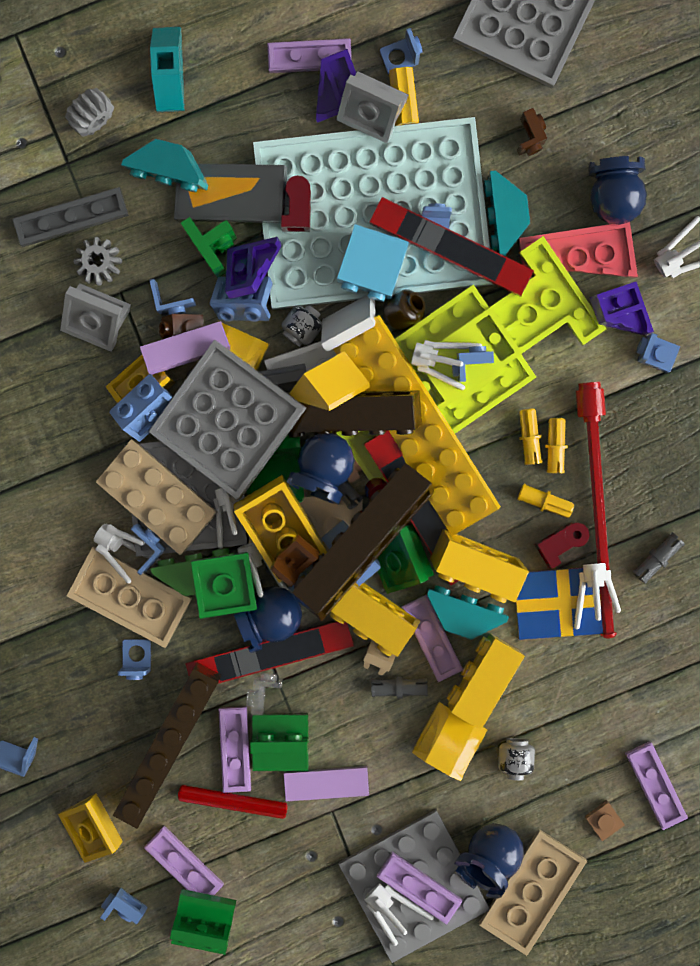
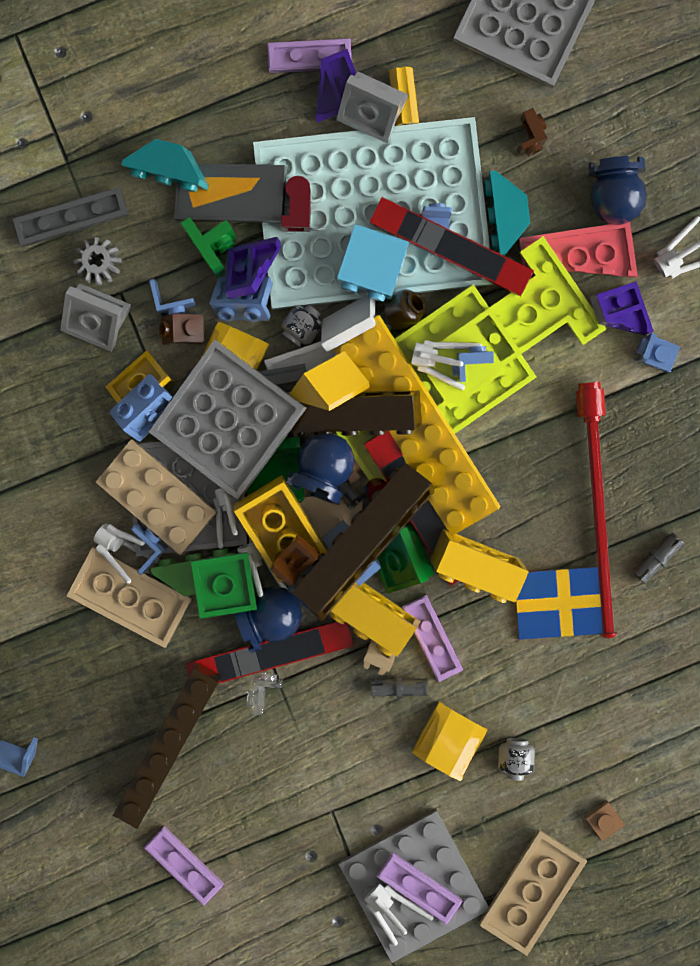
(89, 112): light grey gear -> none
(91, 829): yellow slope -> none
(127, 906): medium blue bracket -> none
(136, 669): medium blue bracket -> none
(167, 69): teal slope -> none
(182, 348): lavender tile -> none
(203, 921): green bracket -> none
(232, 801): red axle -> none
(234, 749): lavender tile -> none
(280, 742): green bracket -> none
(326, 783): lavender tile -> none
(409, 46): medium blue bracket -> none
(463, 615): teal slope -> none
(484, 680): yellow brick -> none
(491, 858): dark blue tile -> none
(530, 436): yellow axle -> none
(545, 501): yellow axle -> none
(556, 445): yellow axle -> none
(561, 541): dark red leg -> none
(594, 576): white plant -> none
(656, 785): lavender tile -> none

